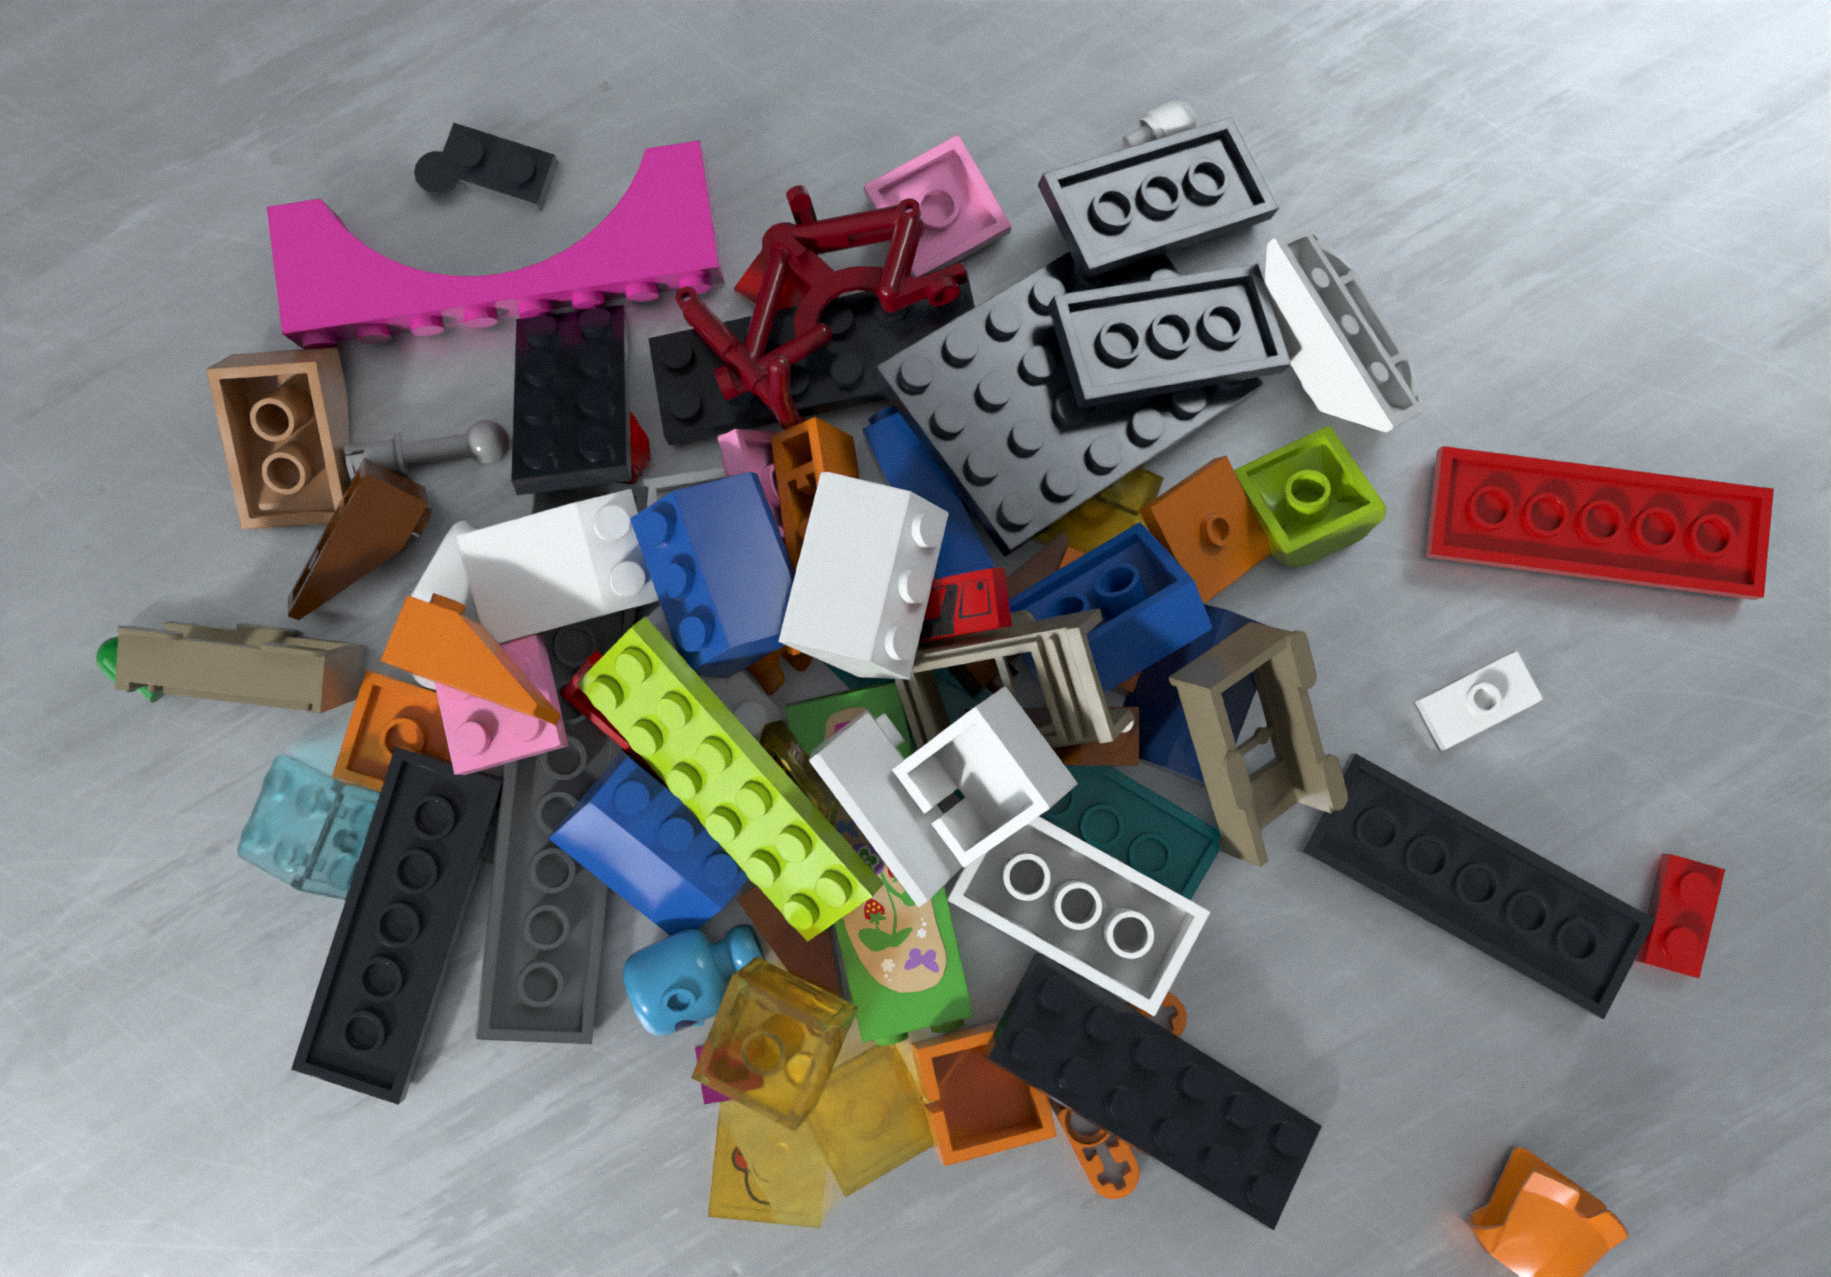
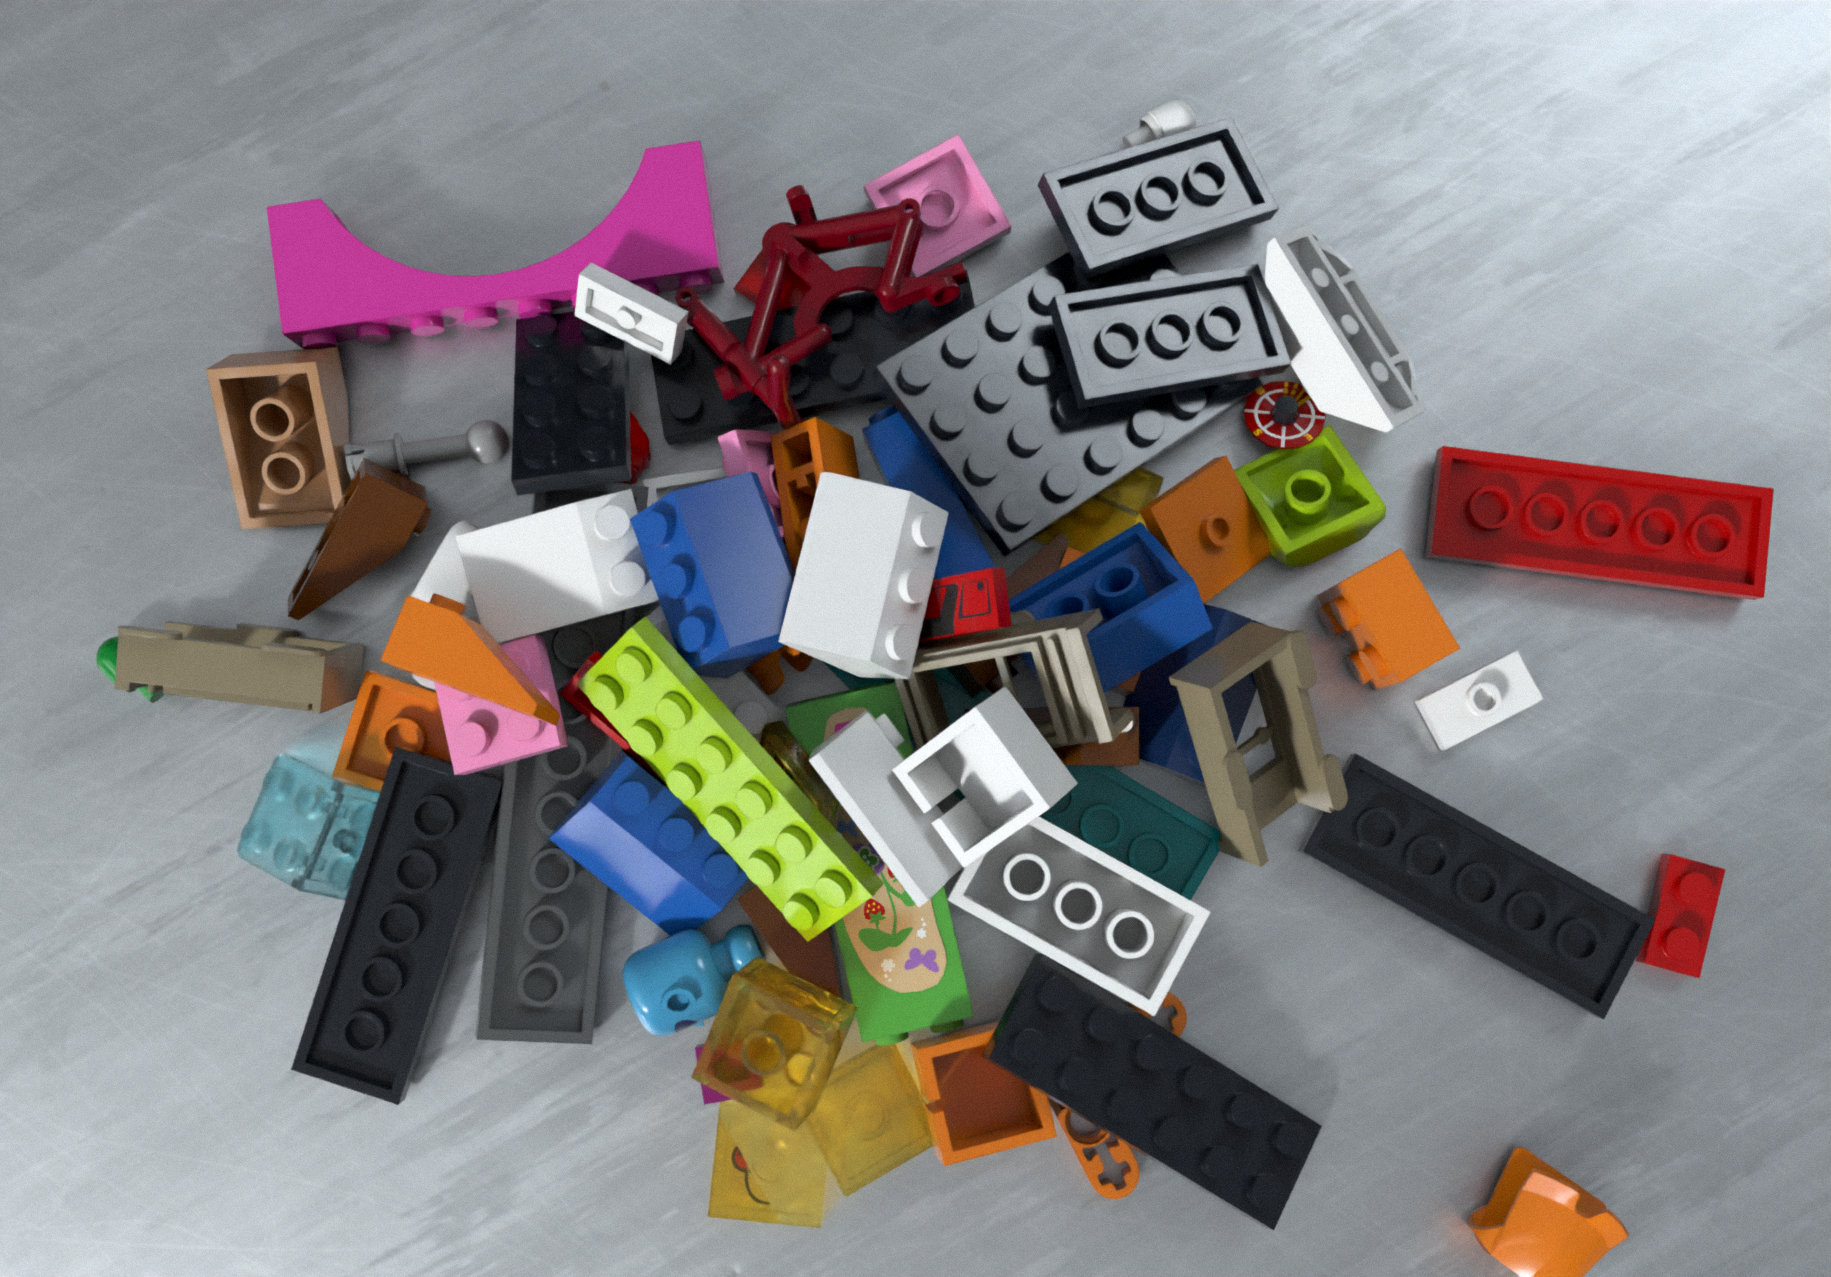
(488, 166): black hinge -> none
(630, 313): none -> white plate
(1283, 415): none -> red piece
(1386, 622): none -> orange piece

